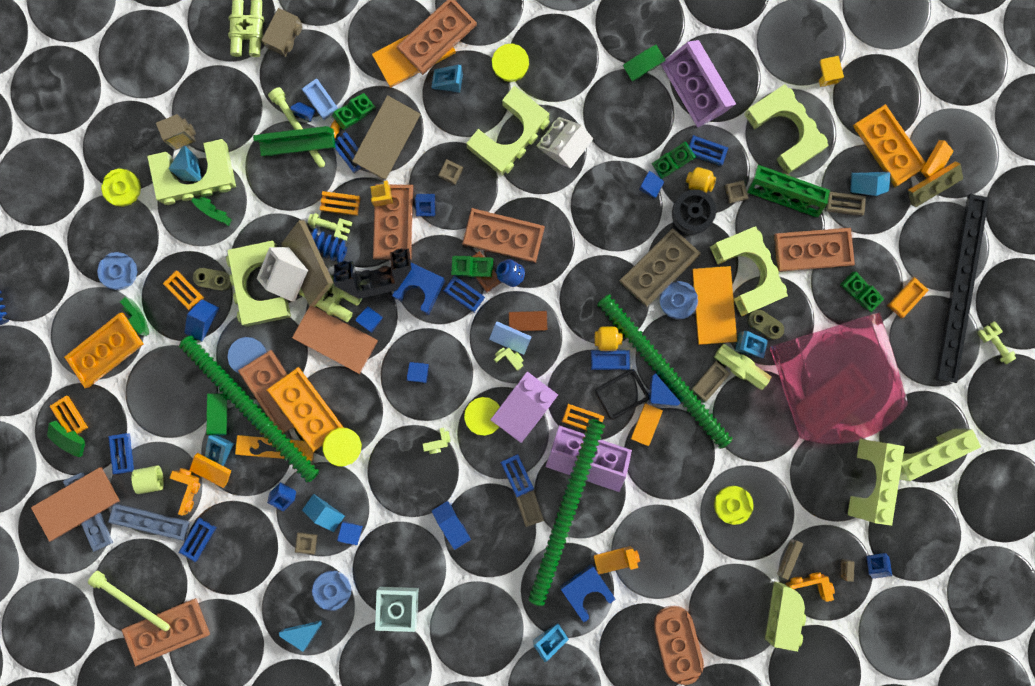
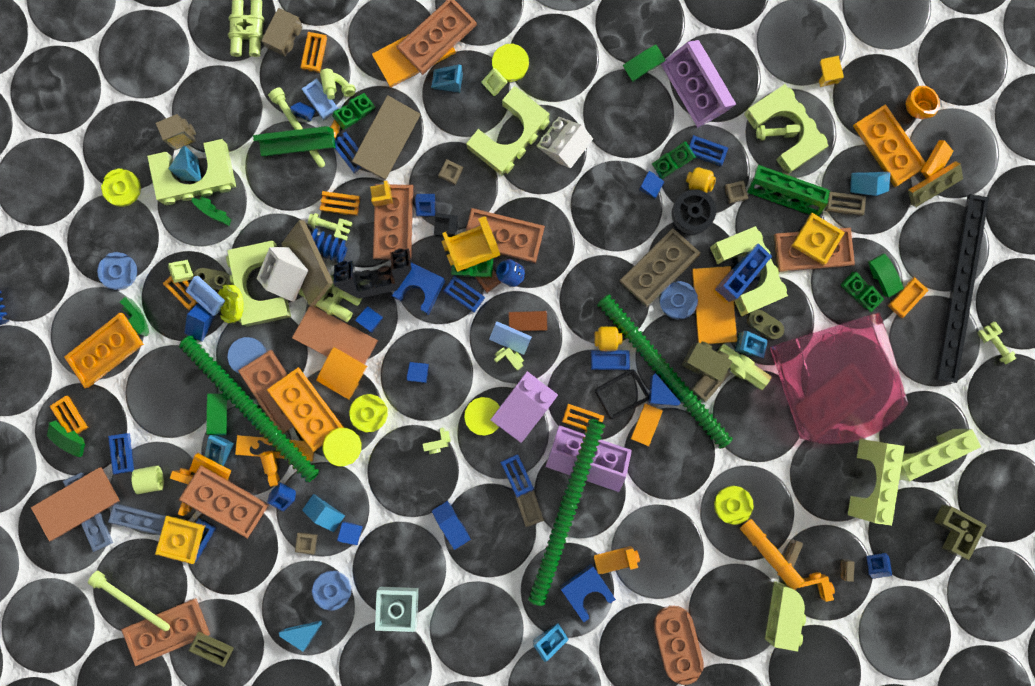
(180, 271): none -> yellowish green tile
(180, 539): none -> yellow tile
(205, 295): none -> light blue tile
(216, 649): none -> olive tile
(223, 501): none -> nougat tile
(233, 305): none -> neon yellow tile
(270, 467): none -> light orange bar
(311, 67): none -> light orange tile
(328, 81): none -> yellowish green plant
(341, 373): none -> light orange slope
(368, 413): none -> neon yellow tile
(445, 223): none -> black panel
(471, 246): none -> yellow panel
(494, 82): none -> yellowish green tile
(707, 361): none -> olive brick
(743, 273): none -> blue slope
(772, 555): none -> light orange piece
(788, 131): none -> yellowish green hinge
(818, 239): none -> yellow tile
(886, 274): none -> green slope
(922, 102): none -> light orange hat
(964, 531): none -> olive brick

